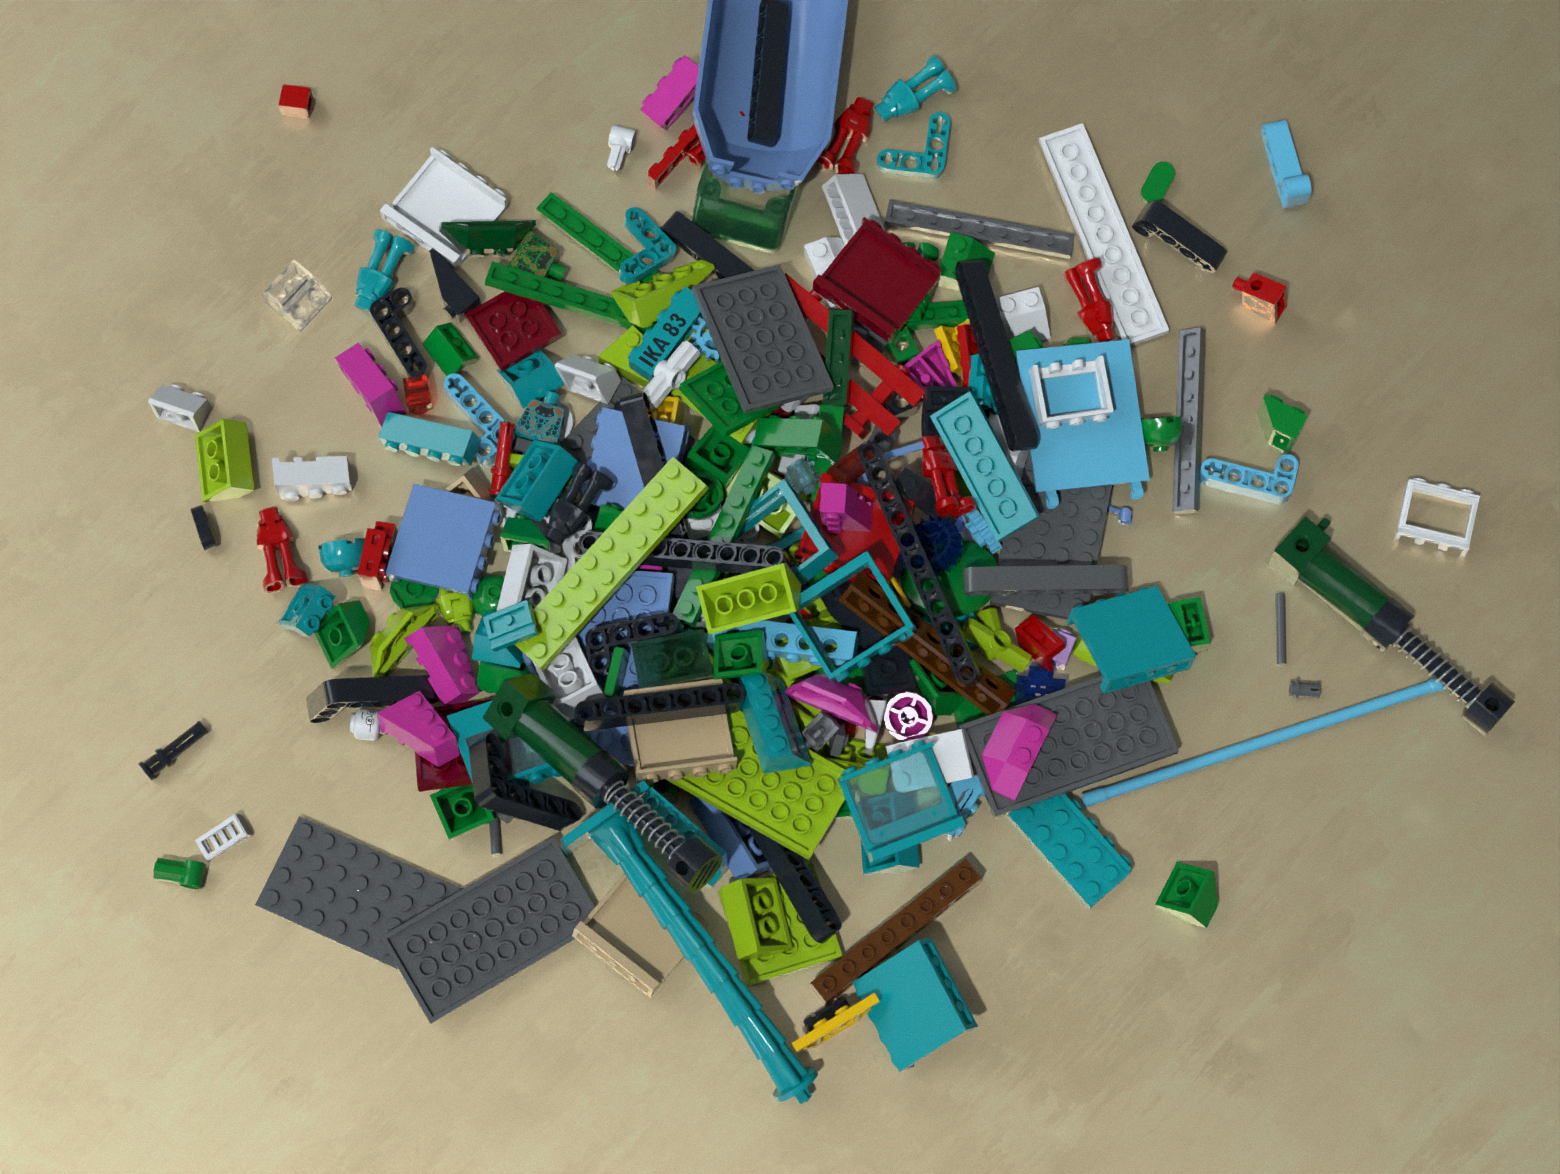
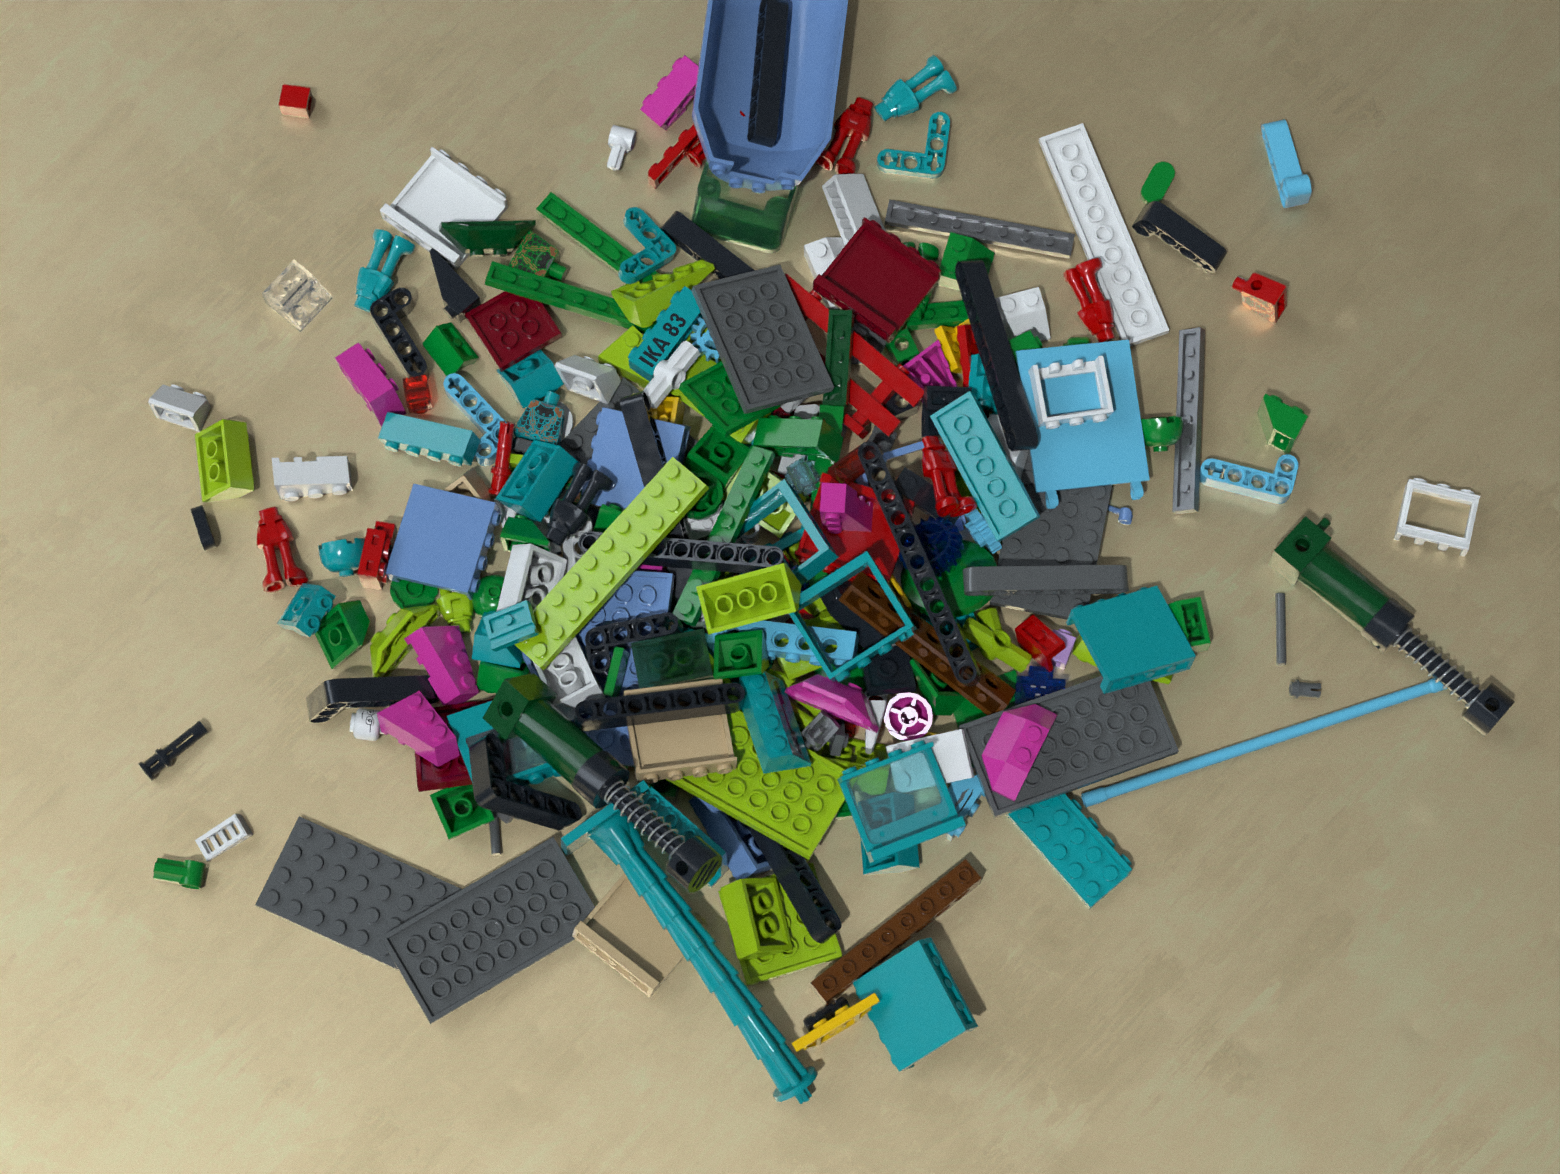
(1190, 894): green slope -> none

